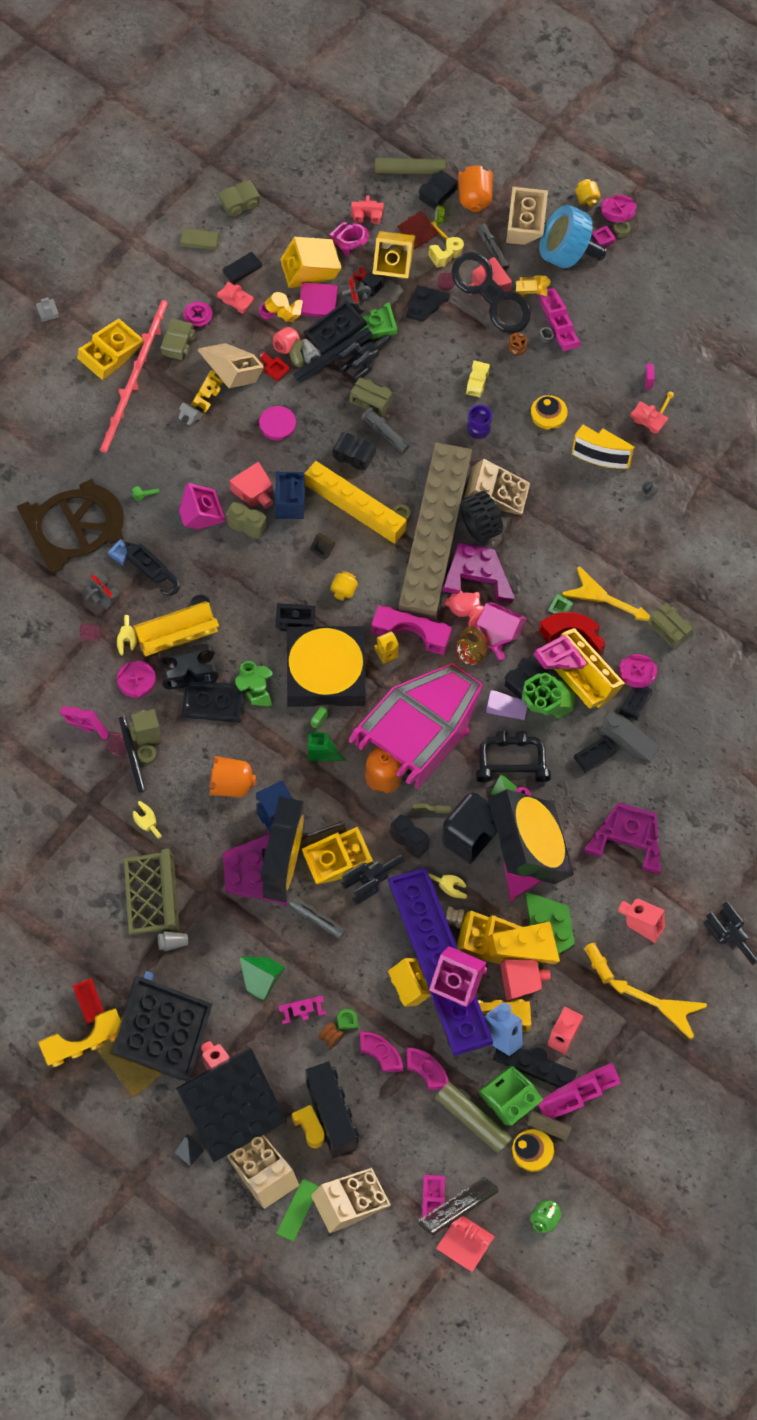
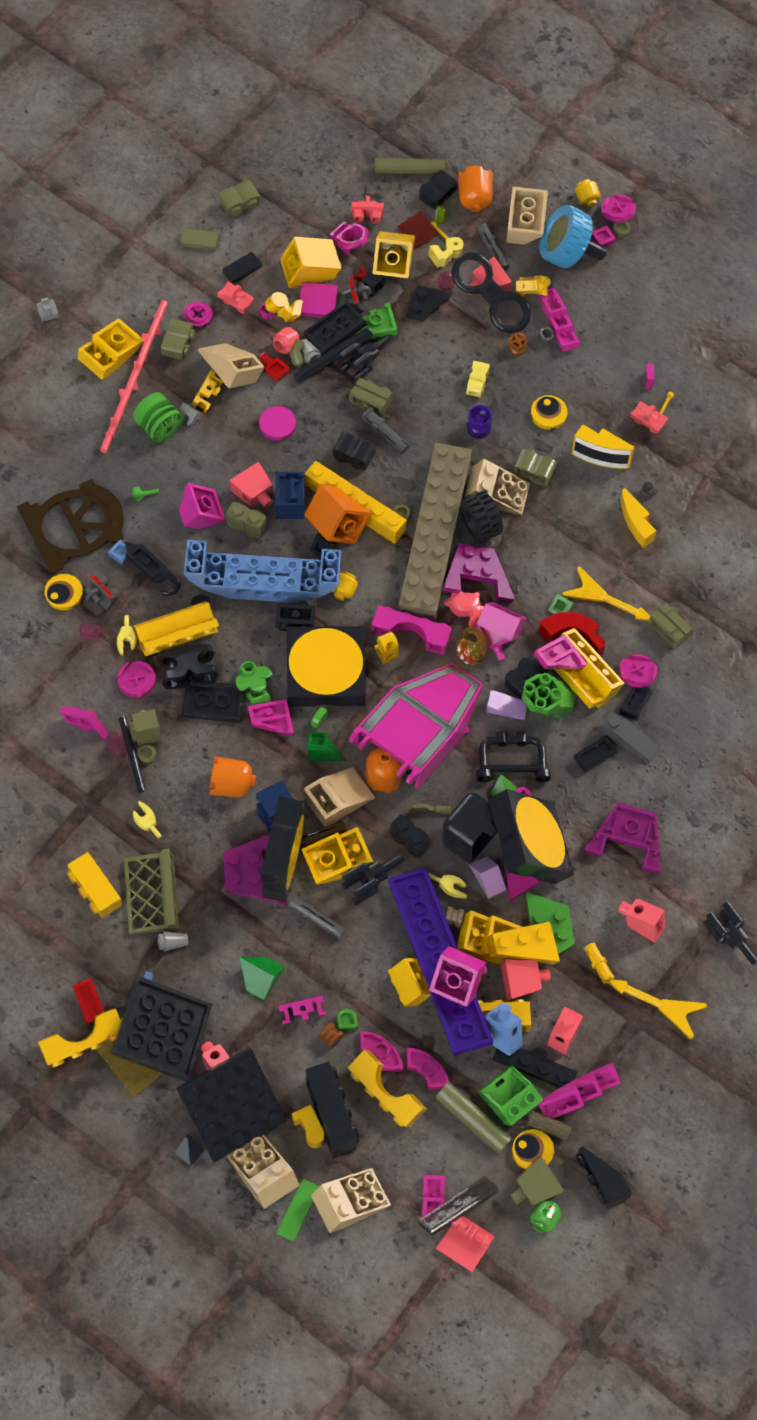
(63, 592): none -> tile
(94, 885): none -> yellow brick
(157, 417): none -> bright green wheel
(261, 576): none -> medium blue slope
(272, 717): none -> dark pink wing
(337, 515): none -> orange slope
(337, 795): none -> tan slope
(368, 1071): none -> yellow arch
(488, 876): none -> lavender slope
(535, 467): none -> olive brick
(536, 1184): none -> olive torso
(607, 1180): none -> black slope
(637, 519): none -> yellow slope

